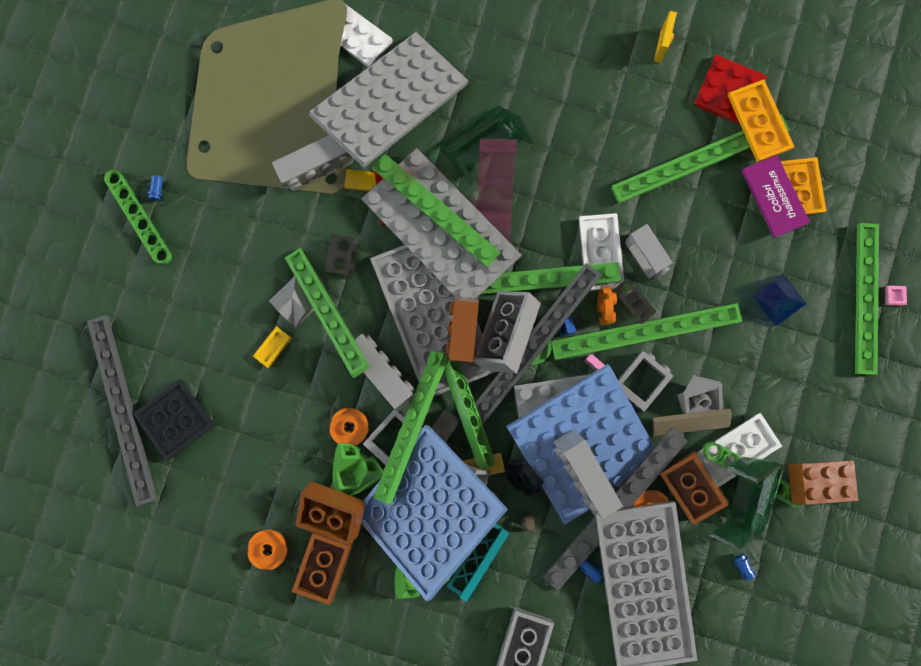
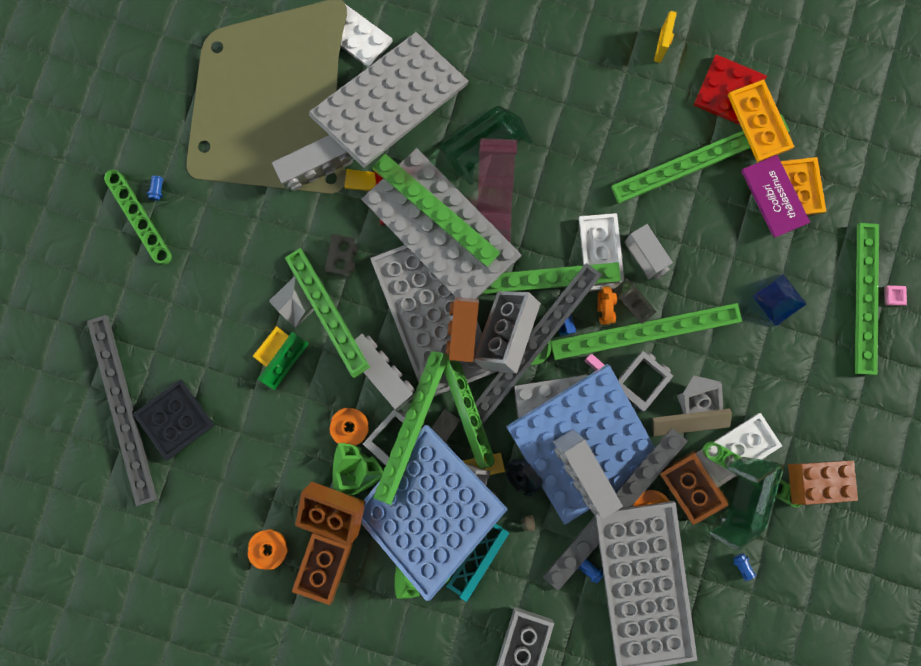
(283, 361): none -> green plate

